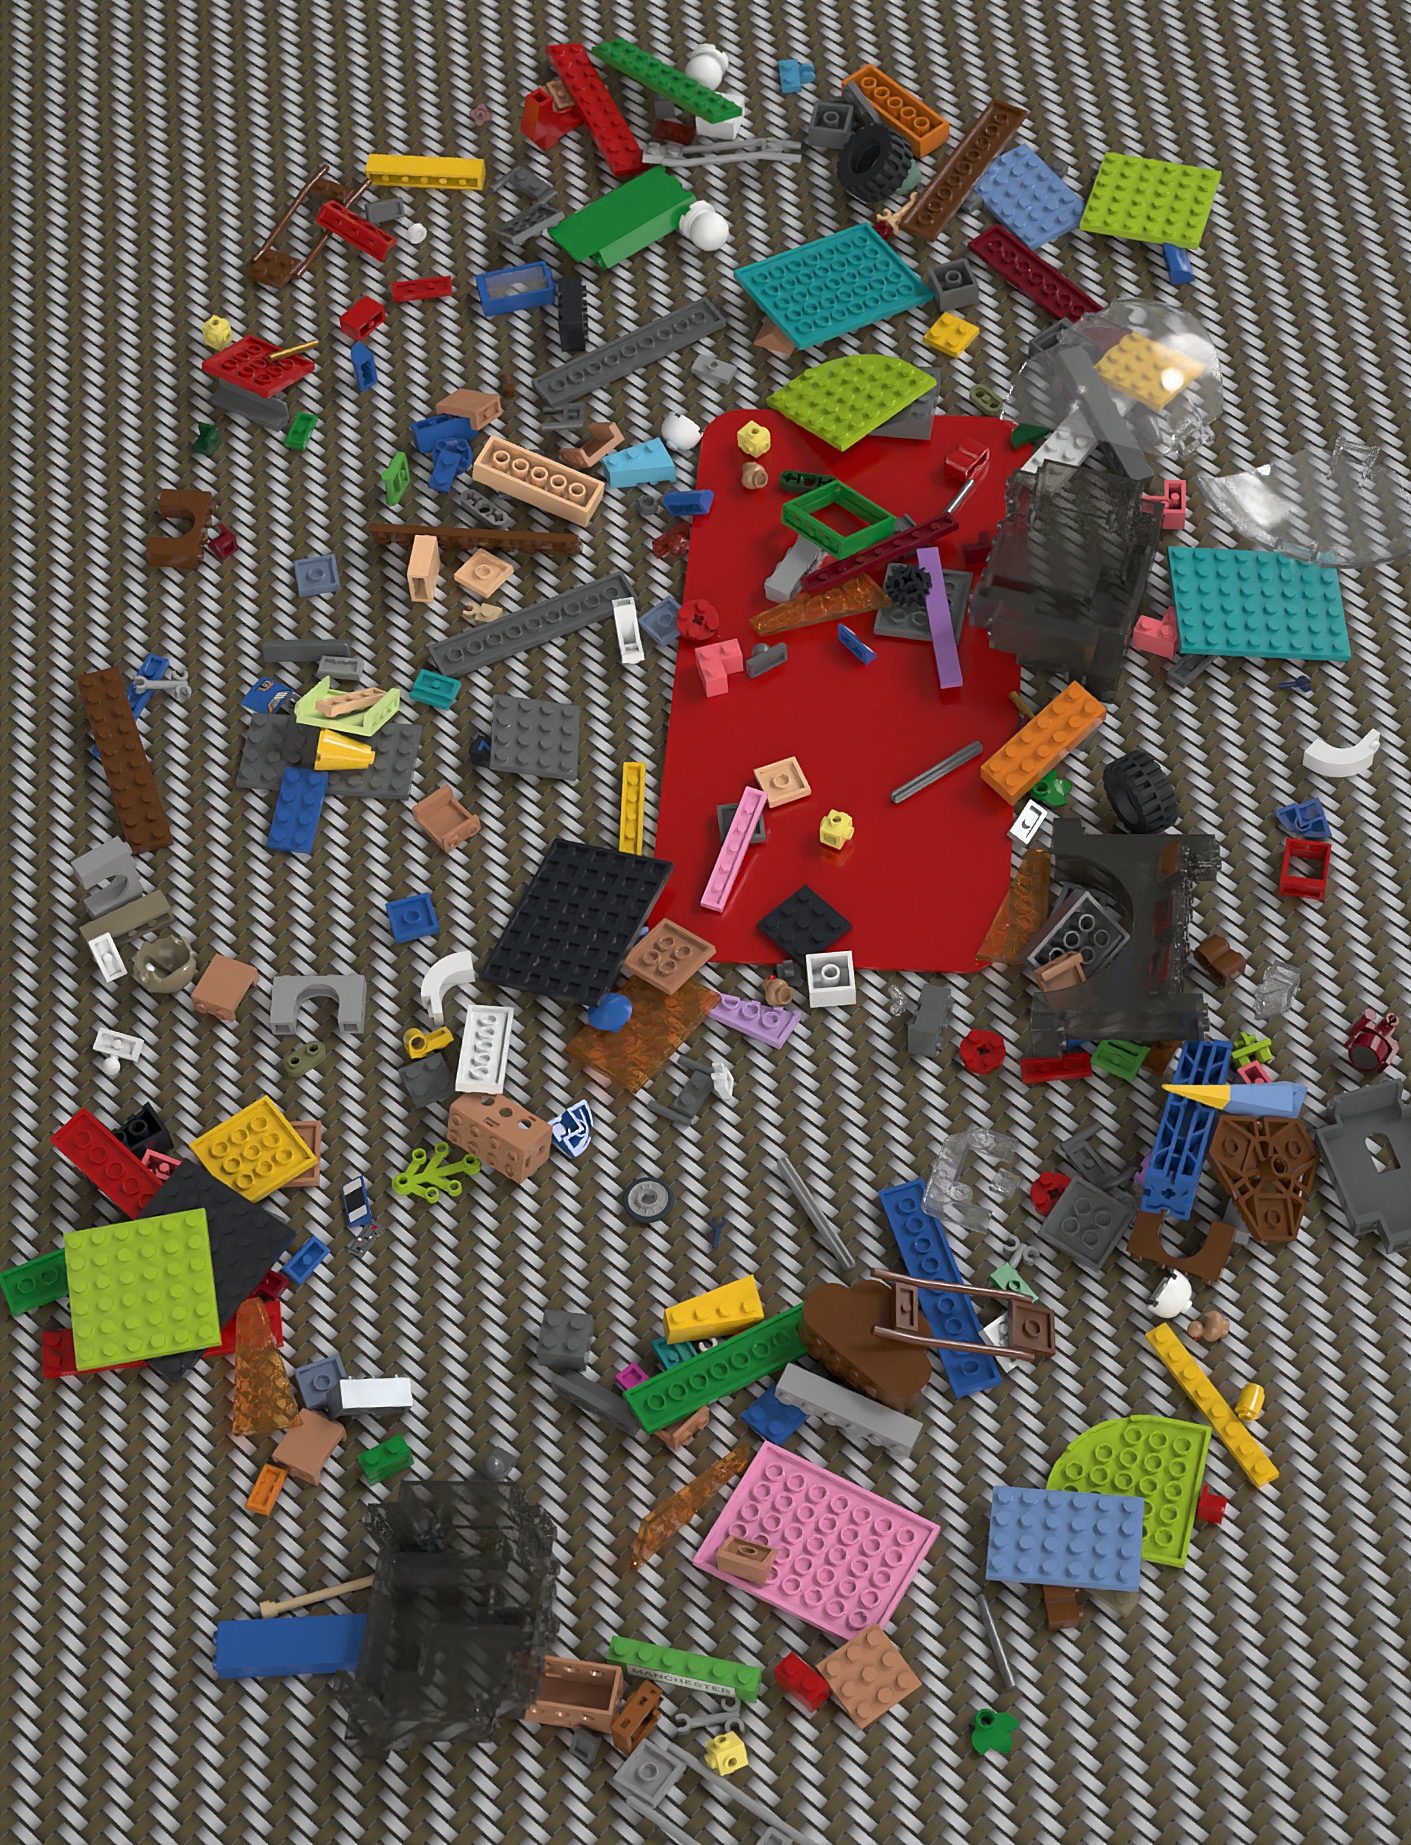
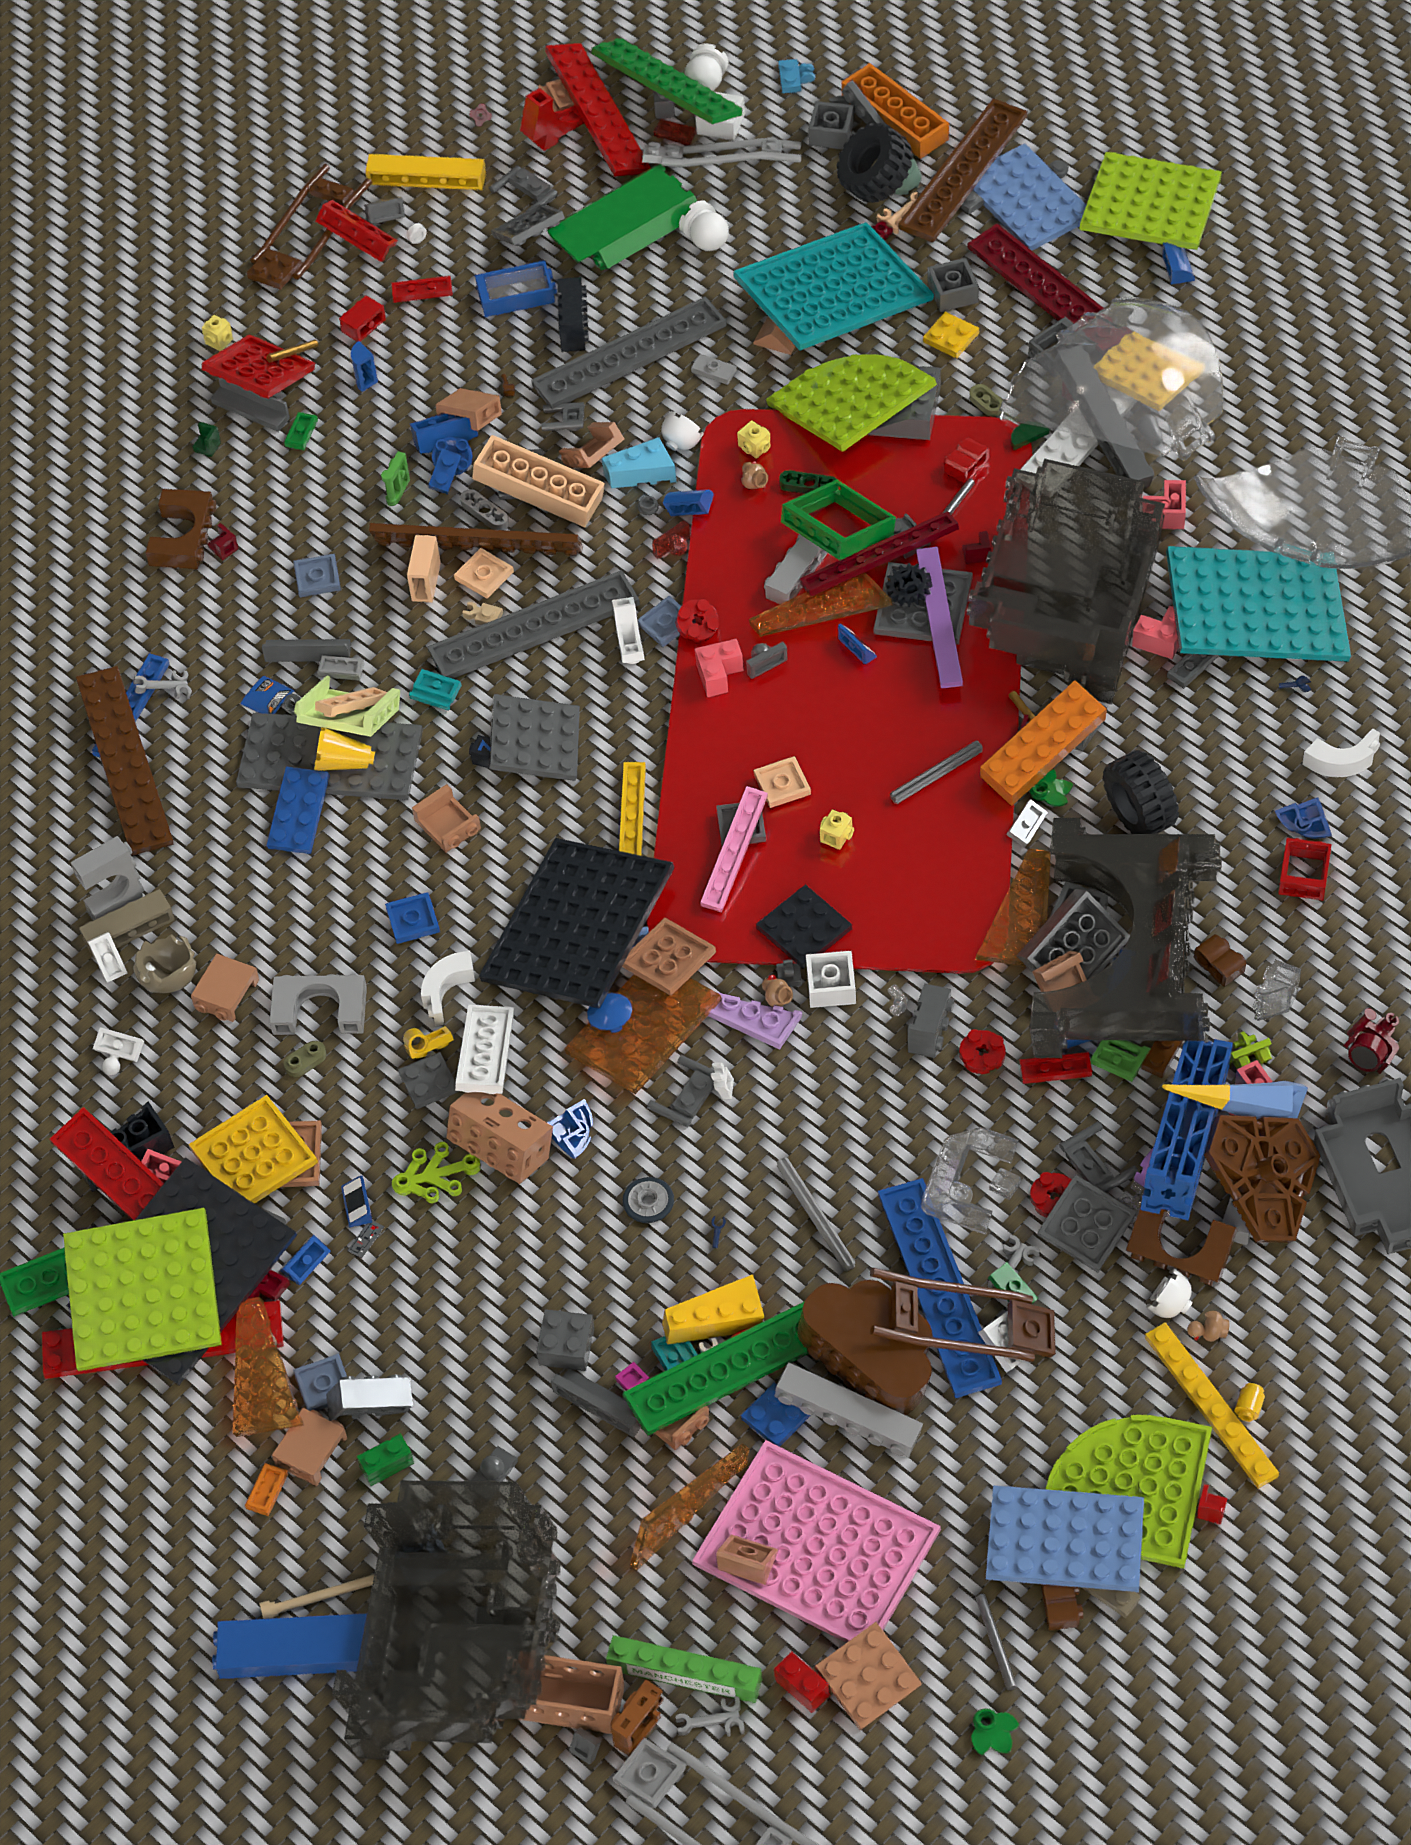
(726, 1753): light yellow brick -> none

